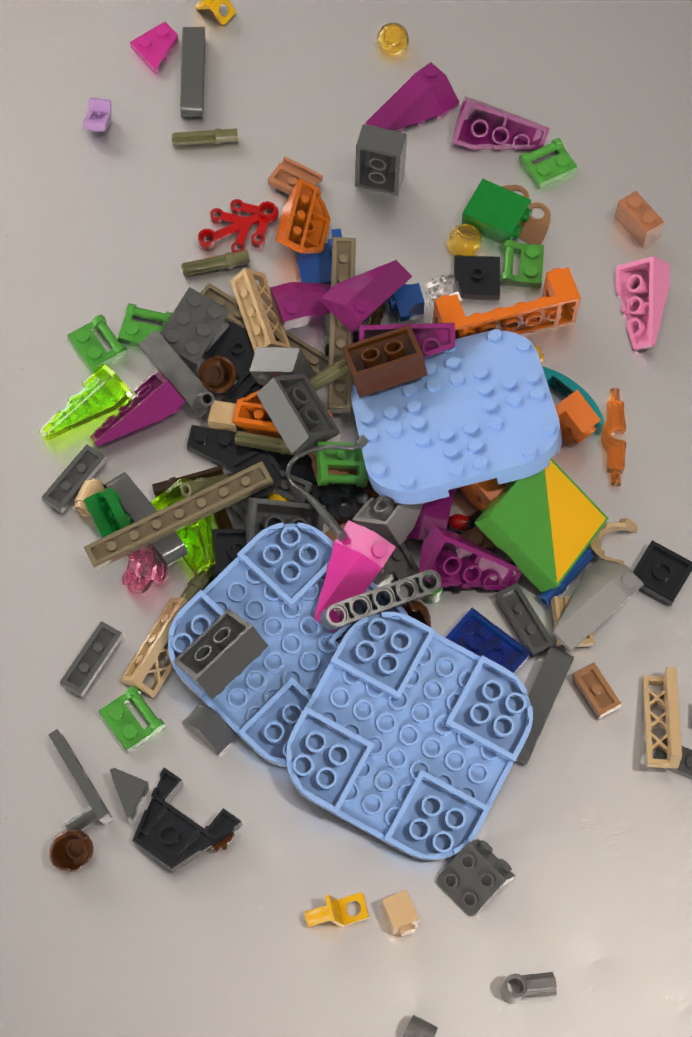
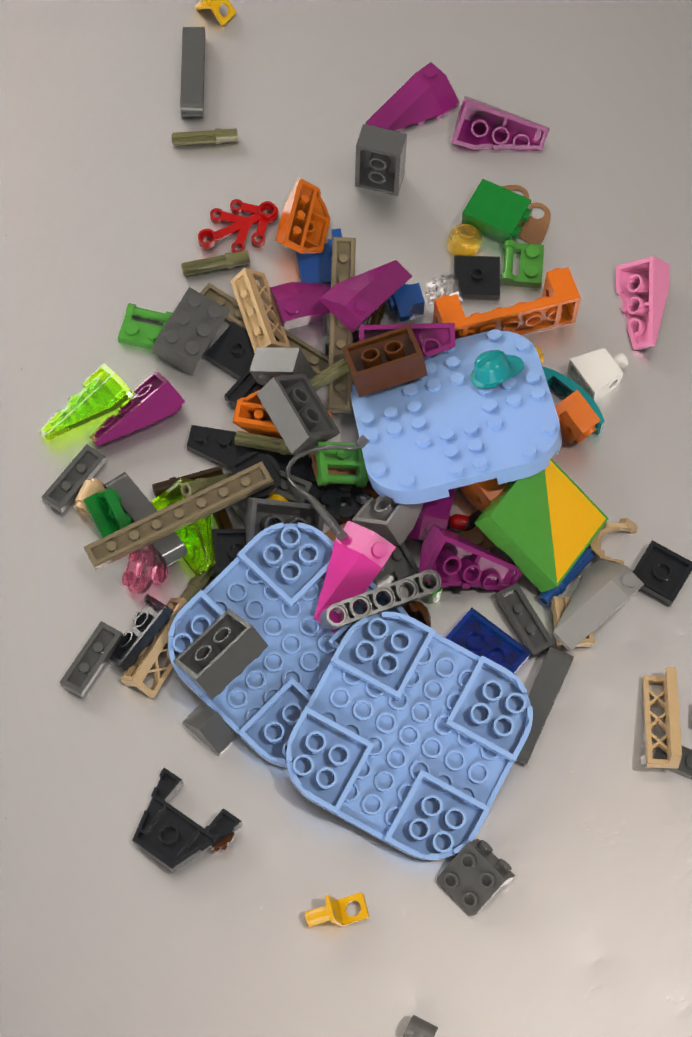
(71, 850): reddish brown hair -> none
(90, 347): bright green plate -> none
(97, 808): dark grey piece -> none
(98, 115): lavender bracket -> none
(125, 725): bright green plate -> none
(131, 792): dark grey slope -> none
(145, 627): none -> black wing
(155, 45): dark pink wing -> none
(177, 373): dark grey piece -> none
(217, 374): reddish brown hair -> none
(222, 416): tan brick -> none
(287, 174): nougat plate -> none
(392, 38): clear yellow hair -> none
(400, 913): tan brick -> none
(494, 367): none -> teal piece
(531, 987): flat silver piece -> none
(549, 169): bright green plate -> none
(596, 690): medium nougat plate -> none
(597, 372): none -> white torso
(614, 448): clear orange piece -> none
(639, 219): nougat brick -> none

